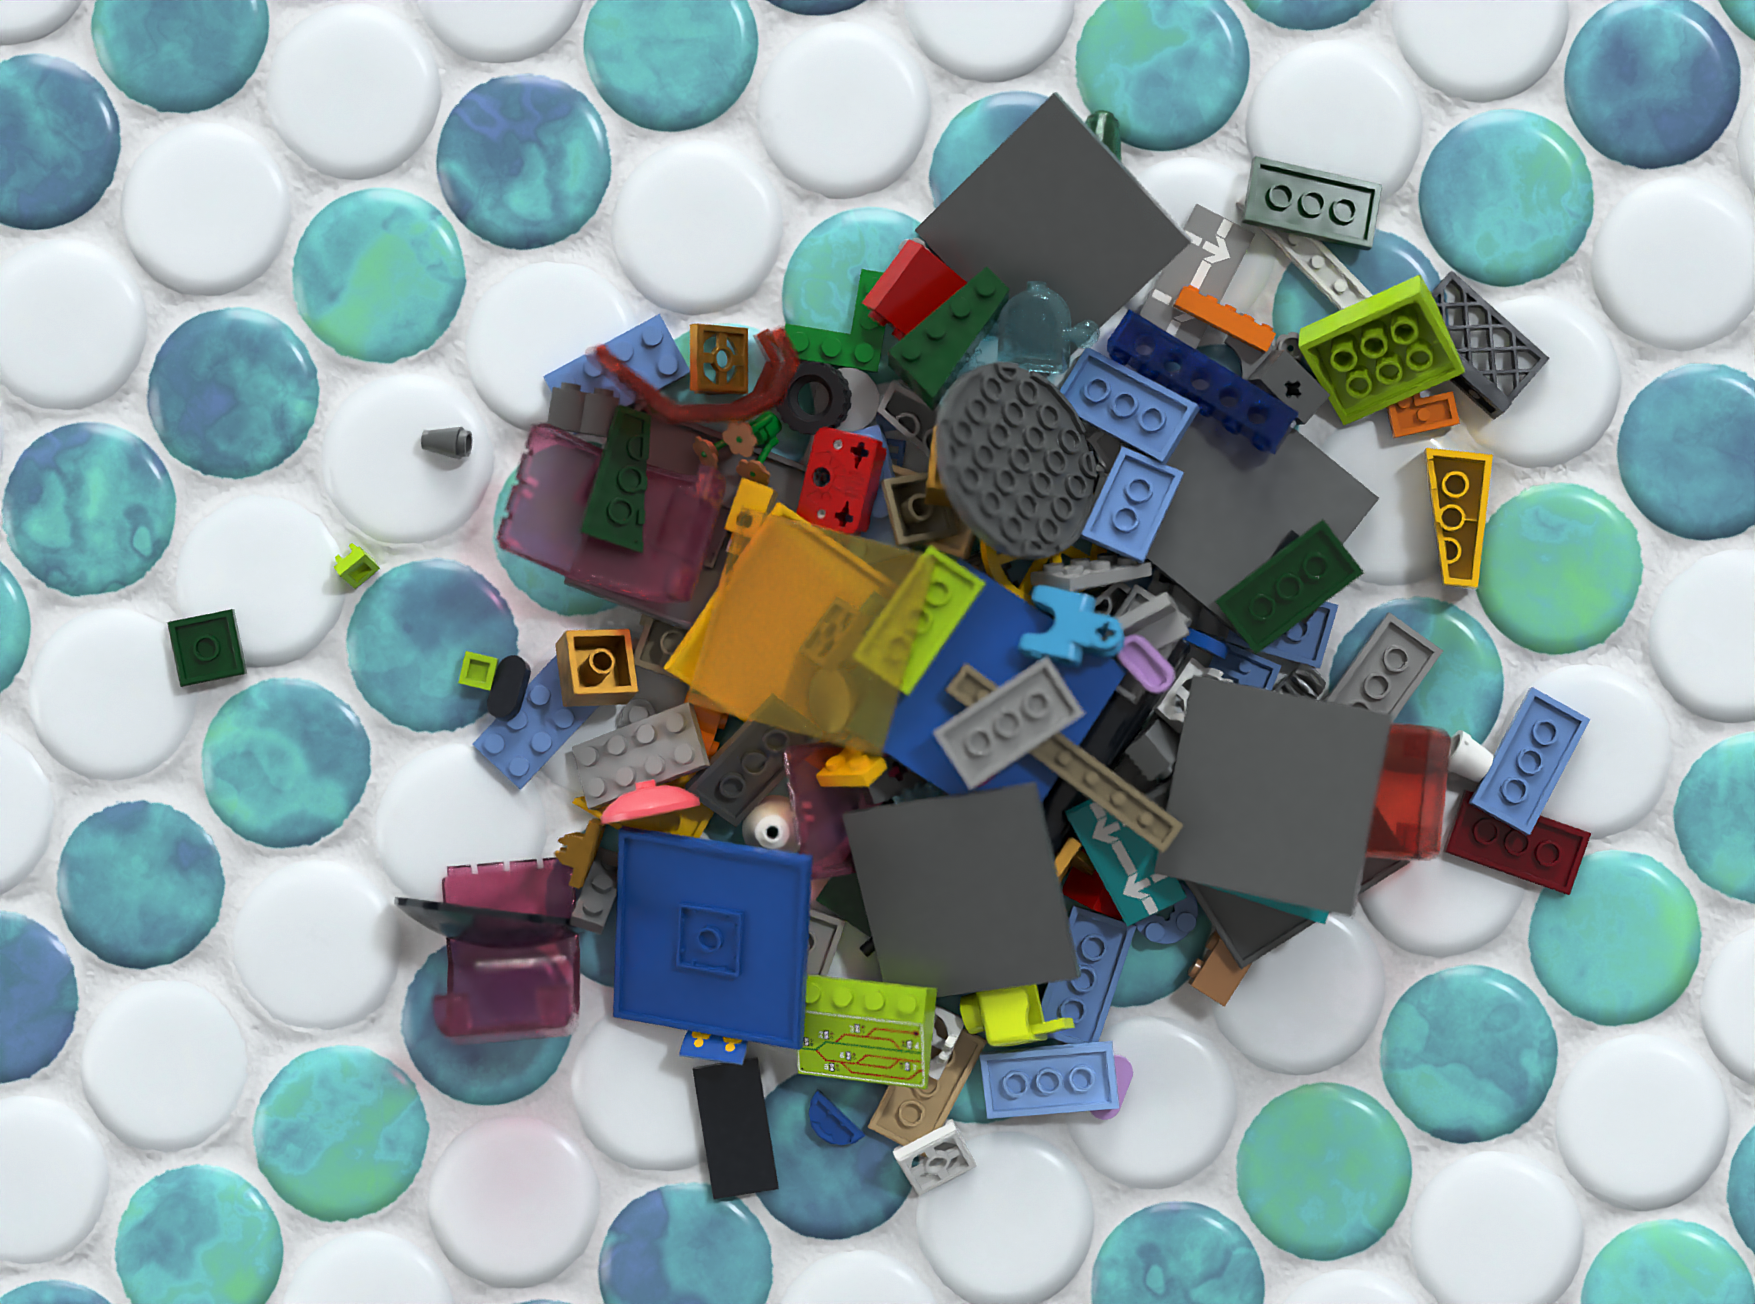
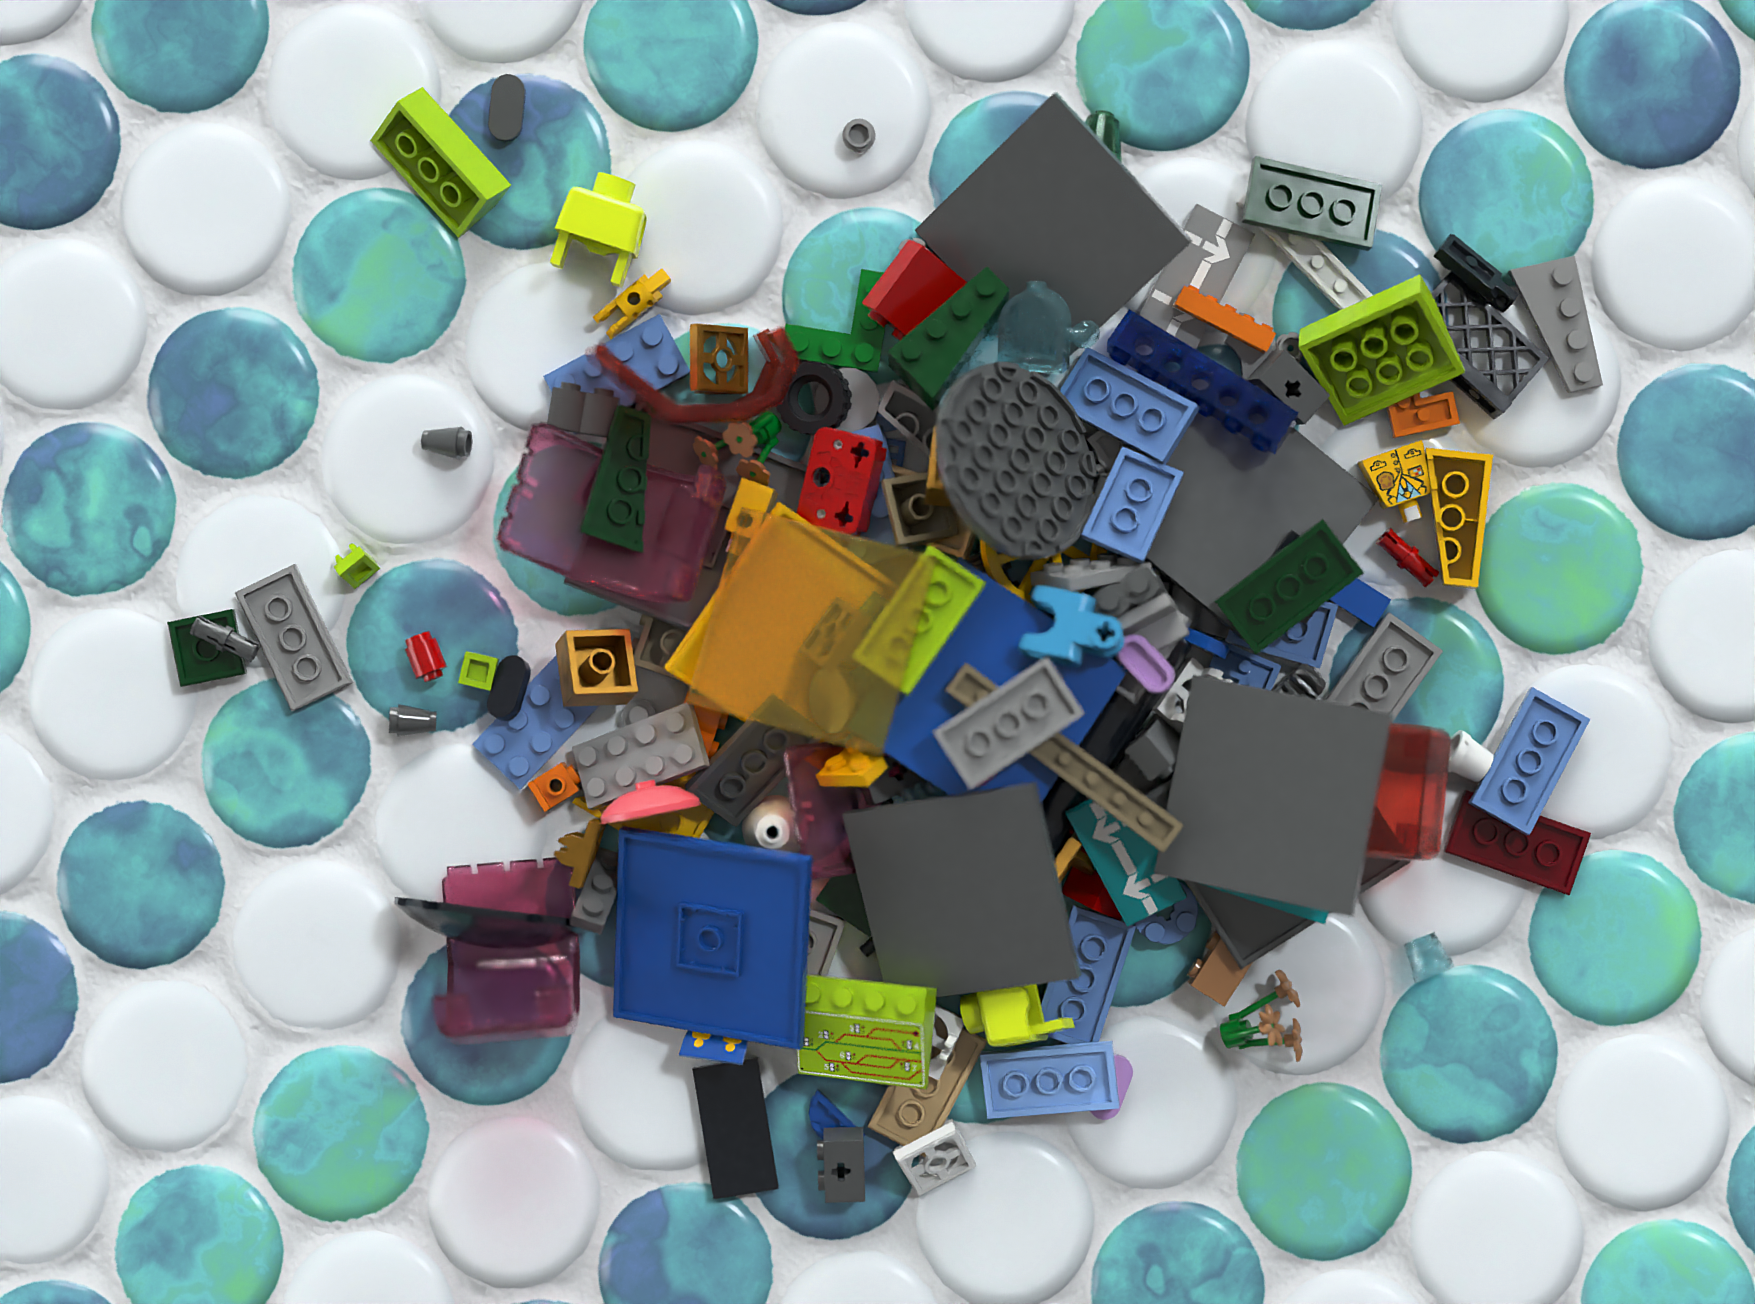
(225, 638): none -> dark grey pin
(293, 637): none -> light grey tile
(411, 720): none -> dark grey cone
(425, 656): none -> red brick
(440, 161): none -> lime slope
(507, 107): none -> dark grey tile
(542, 790): none -> orange brick
(602, 222): none -> neon yellow piece
(646, 289): none -> yellow hinge
(846, 1147): none -> dark grey brick
(858, 135): none -> light grey plate
(1132, 592): none -> dark grey brick
(1240, 1032): none -> plant
(1362, 602): none -> blue tile
(1399, 478): none -> yellow torso
(1407, 557): none -> red pin
(1427, 957): none -> clear light blue piece
(1476, 272): none -> black hinge
(1559, 310): none -> light grey wing

